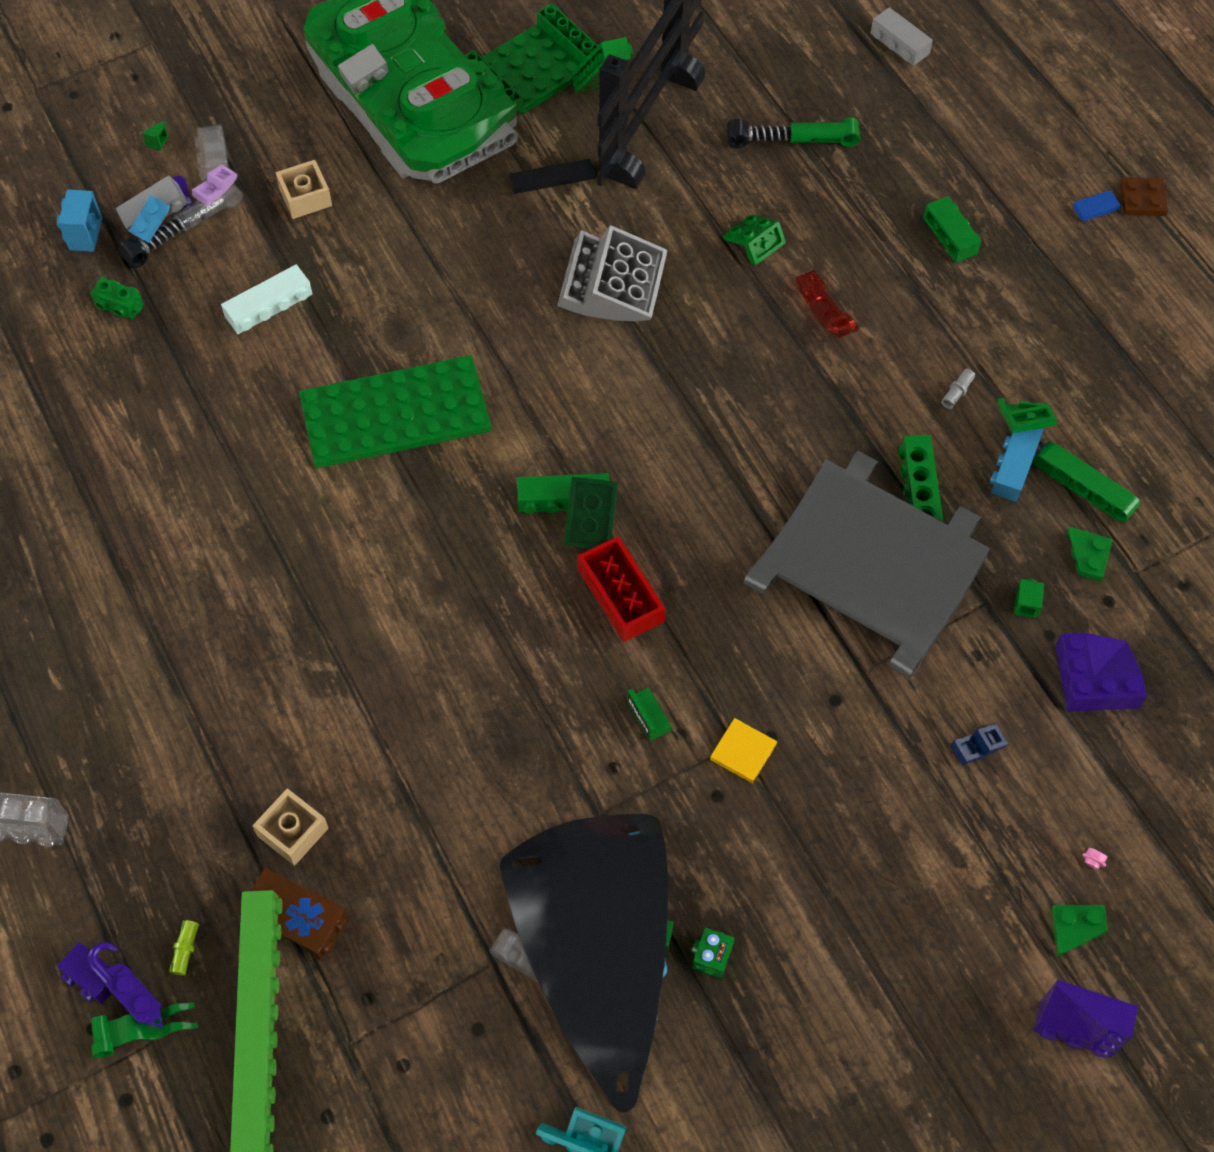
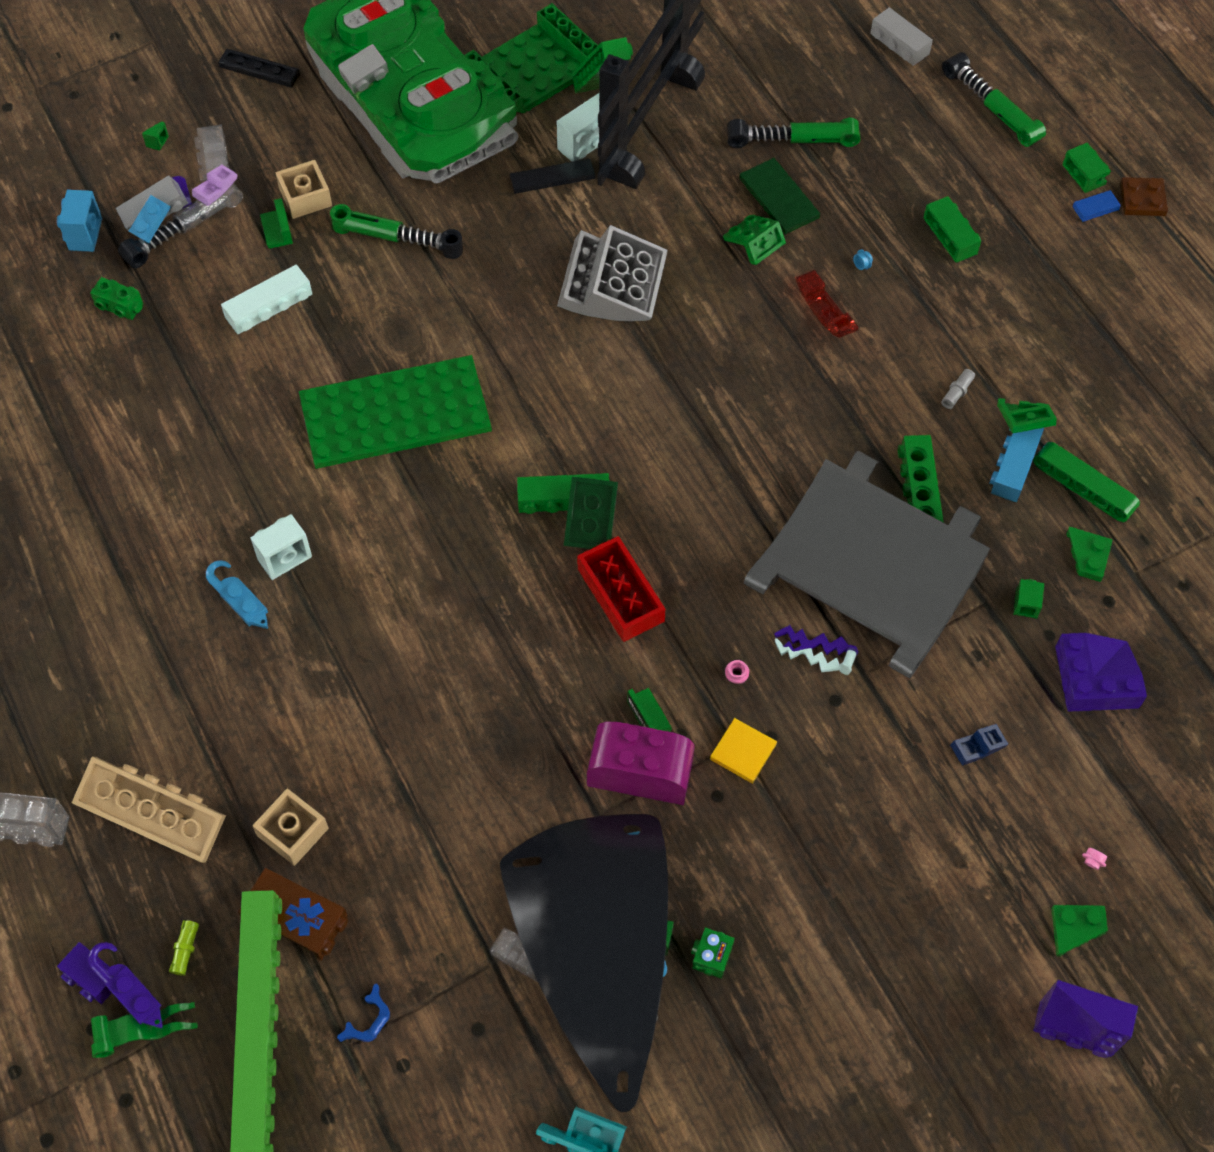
(149, 808): none -> tan plate
(238, 596): none -> dark azure plate
(259, 68): none -> black tile
(276, 226): none -> green panel
(281, 546): none -> light aqua brick
(347, 221): none -> piece
(380, 1021): none -> blue helmet
(579, 130): none -> light aqua brick
(641, 762): none -> magenta brick
(737, 665): none -> bright pink plate
(779, 195): none -> dark green tile
(807, 646): none -> piece
(863, 259): none -> dark azure plate
(1027, 130): none -> green piece
(1086, 167): none -> green brick

